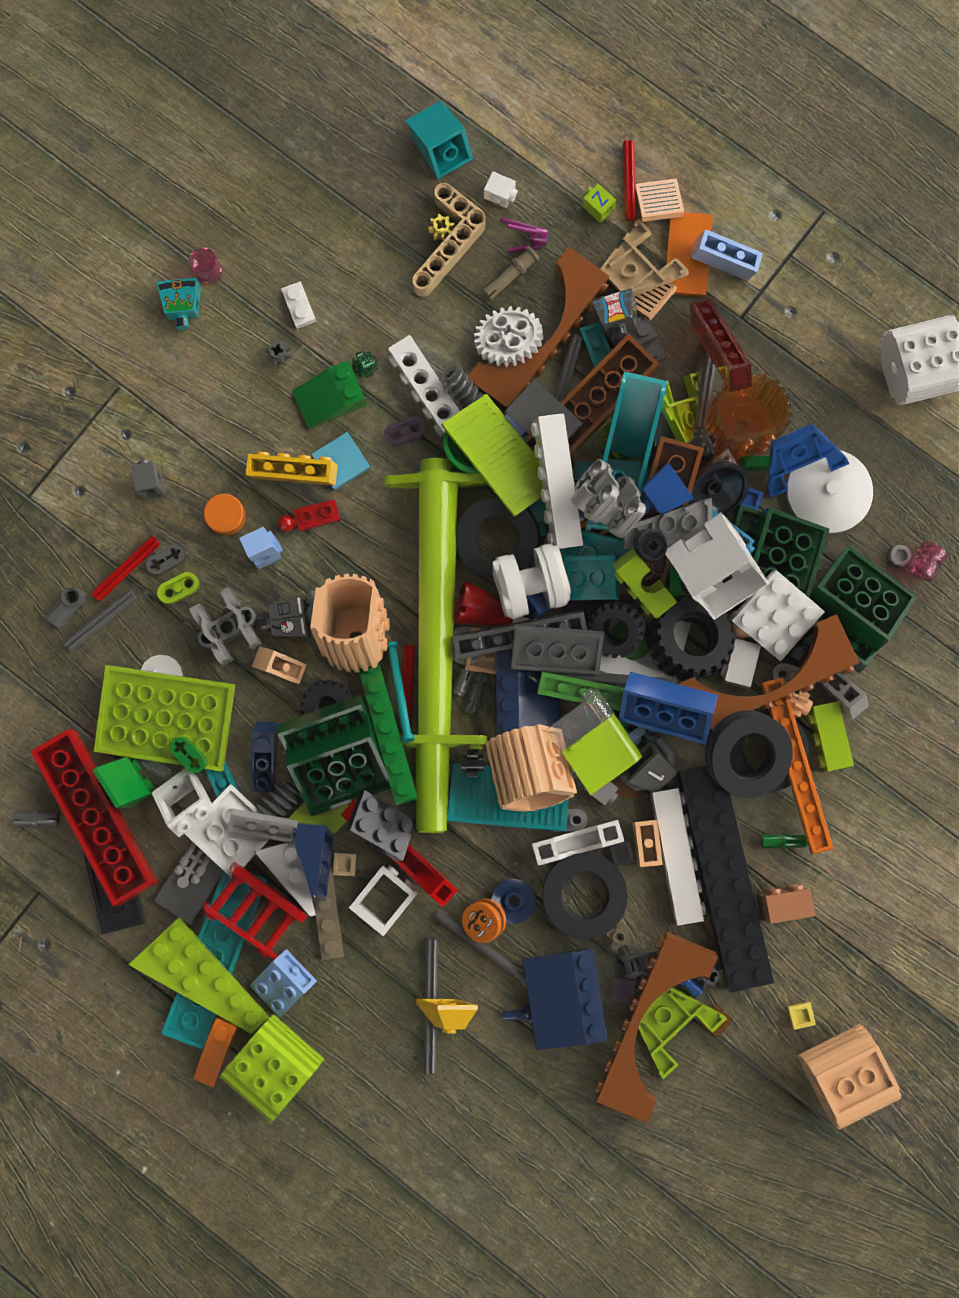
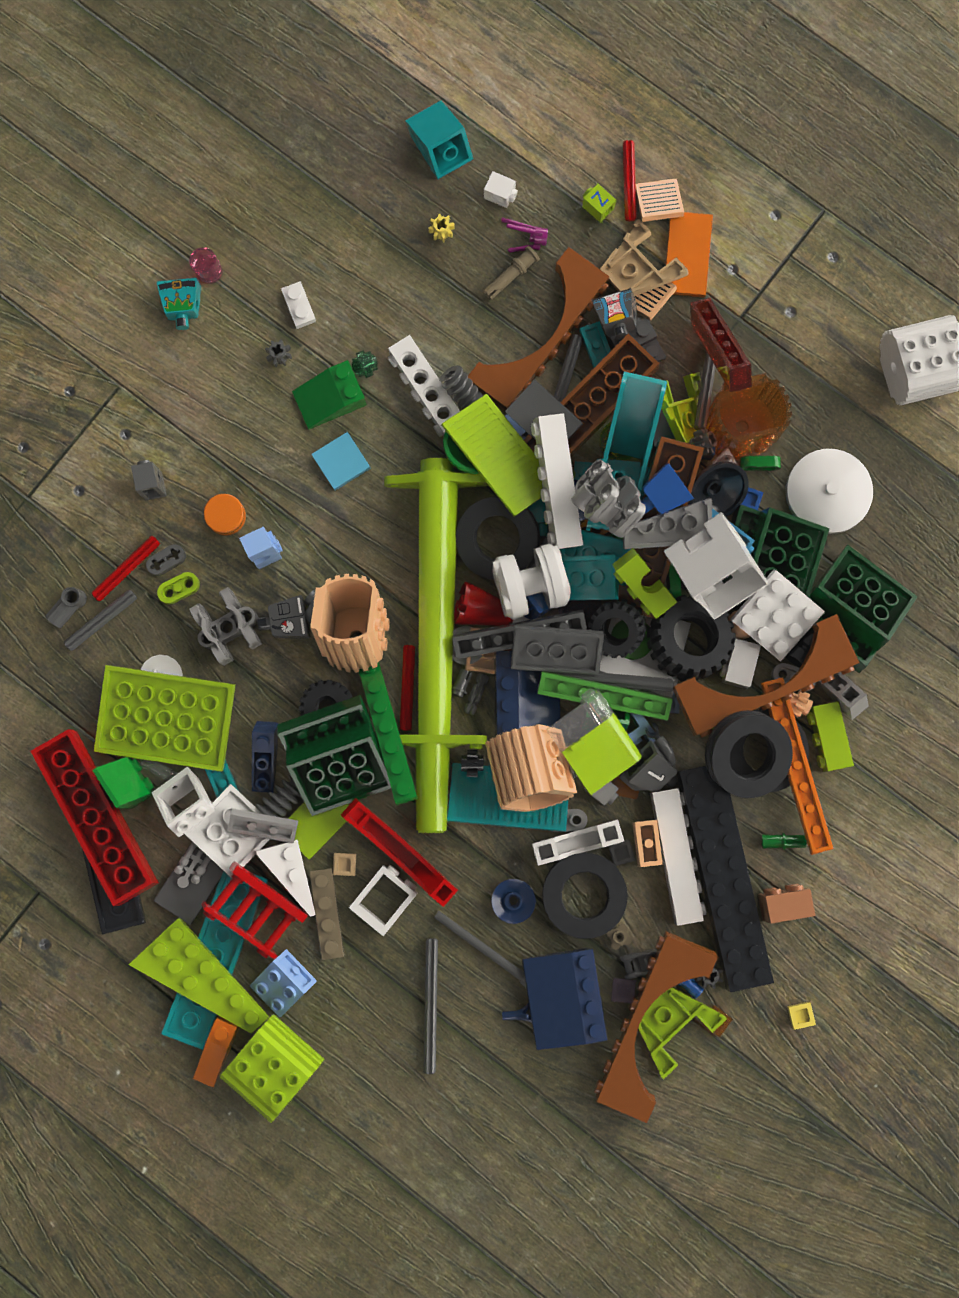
(35, 818): dark grey pin -> none
(184, 757): green beam -> none
(279, 665): light nougat slope -> none
(291, 469): yellow brick -> none
(310, 517): red plate -> none
(314, 851): dark blue slope -> none
(381, 826): black plate -> none
(399, 692): teal bar -> none
(404, 430): plate -> none
(448, 1013): yellow slope -> none
(464, 227): tan beam -> none
(484, 920): orange head -> none
(508, 336): white gear -> none
(650, 544): black wheel -> none
(667, 707): blue slope -> none
(726, 255): light blue brick -> none
(797, 451): blue wing -> none
(849, 1076): light nougat piece -> none
(899, 556): light grey tile -> none
(928, 559): clear pink wheel -> none

